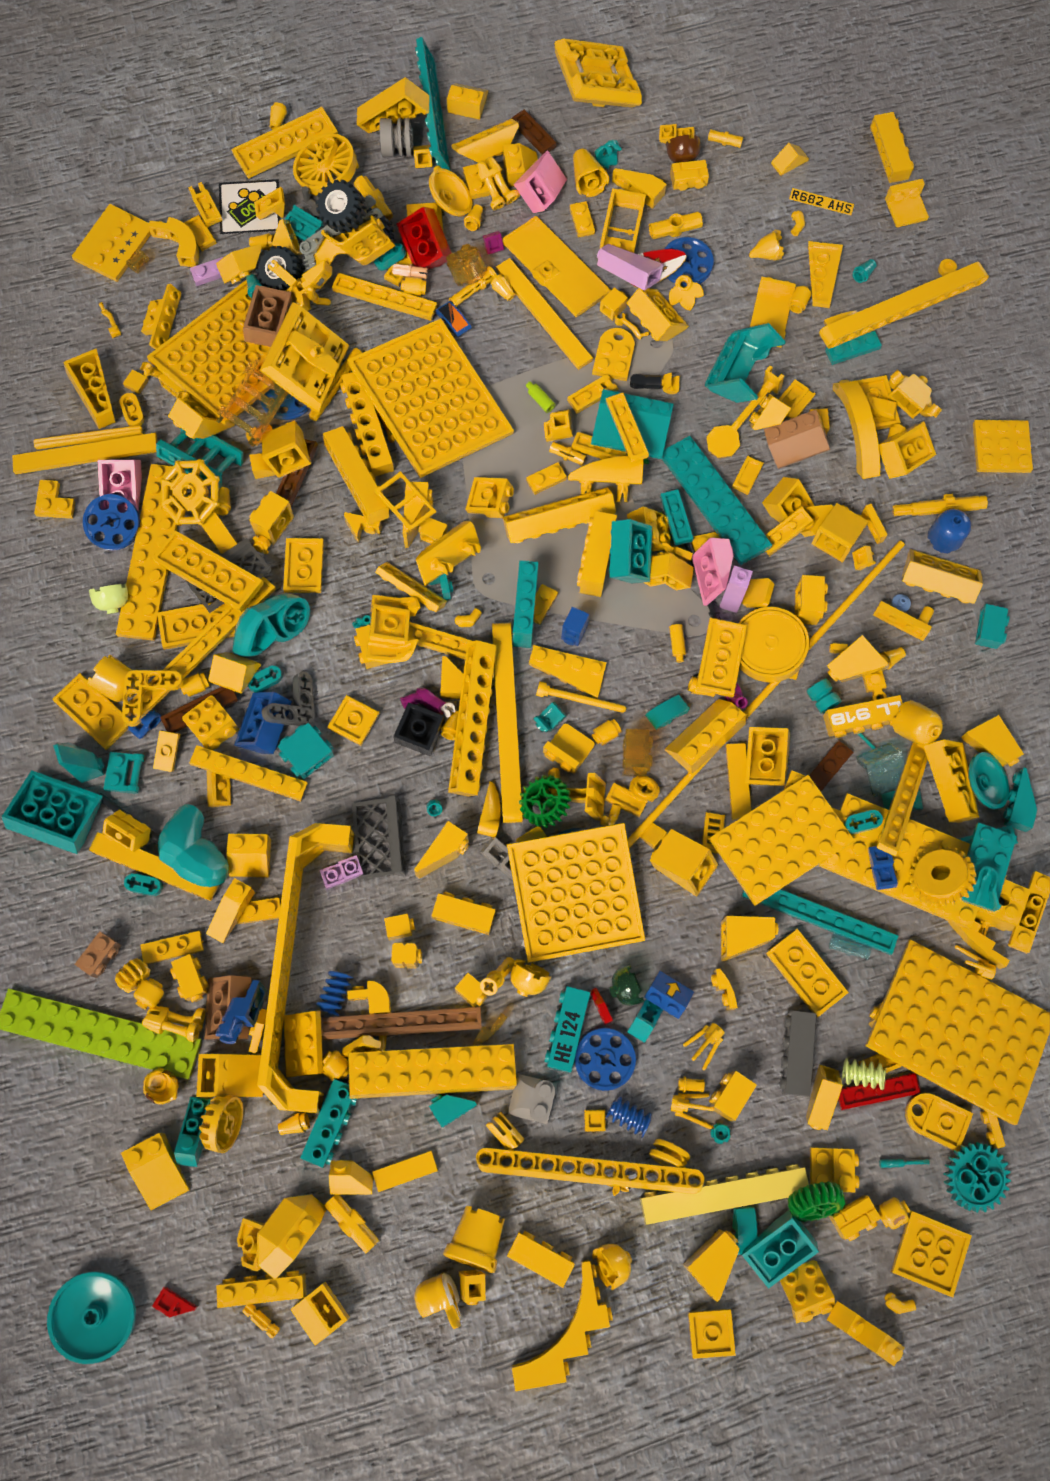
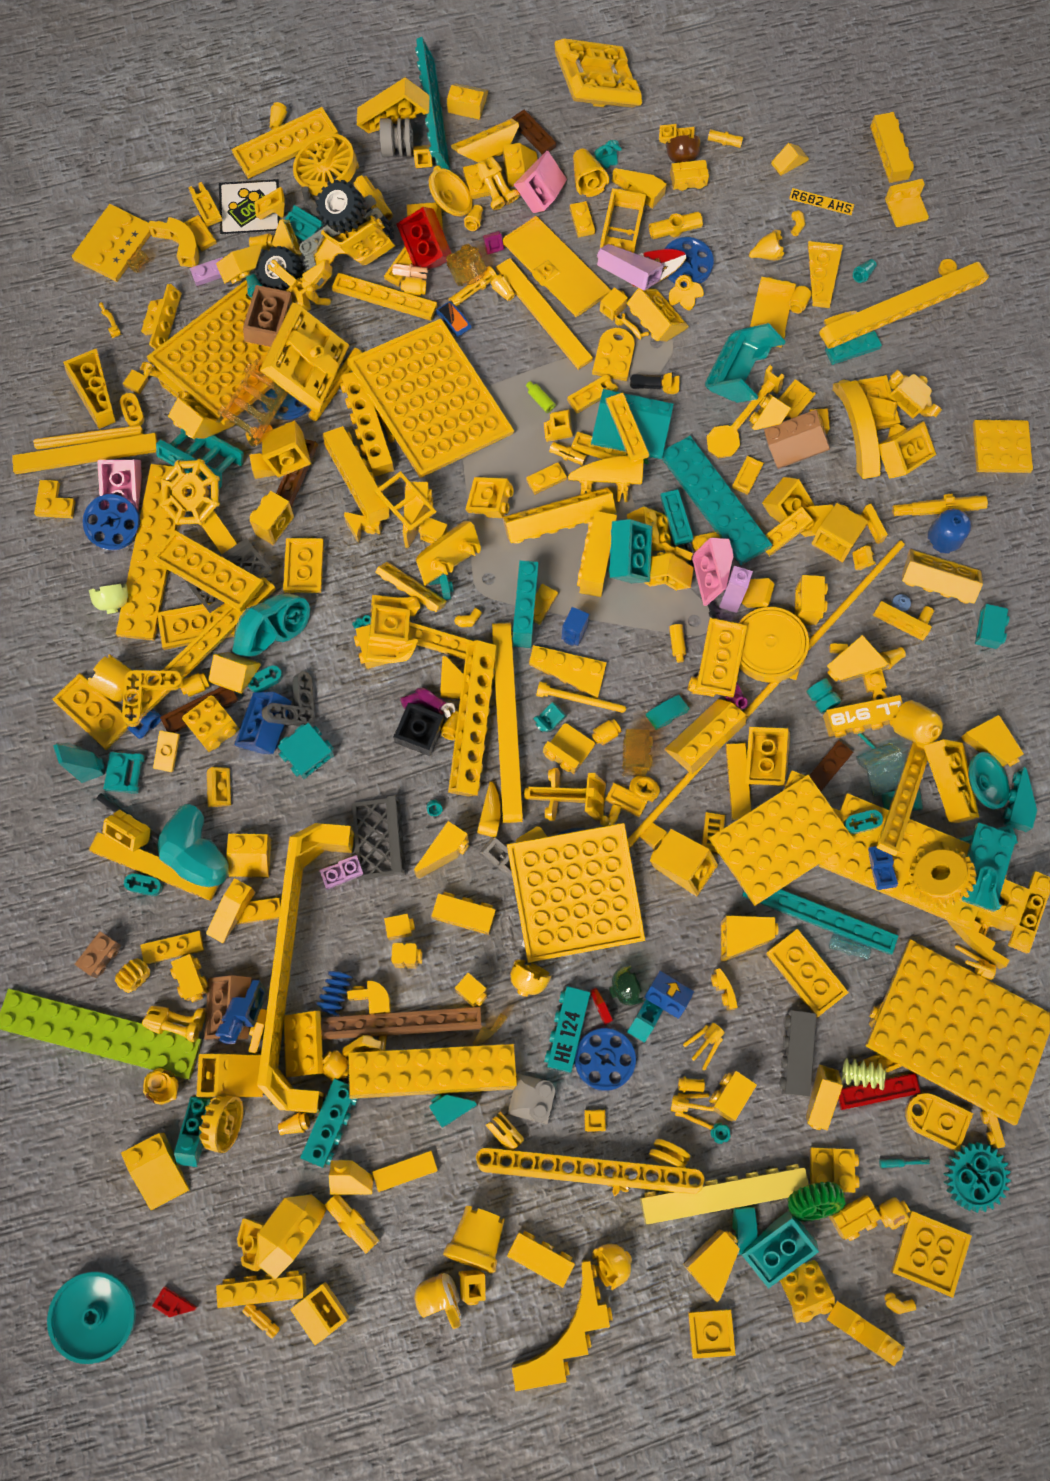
(52, 812): teal slope -> none
(148, 993): yellow head -> none
(224, 500): yellow cone -> none
(248, 773): yellow plate -> none
(261, 544): yellow plate -> none
(353, 720): yellow plate -> none
(390, 257): teal beam -> none
(495, 978): yellow pin -> none
(537, 794): green gear -> none
(629, 1116): blue piece -> none

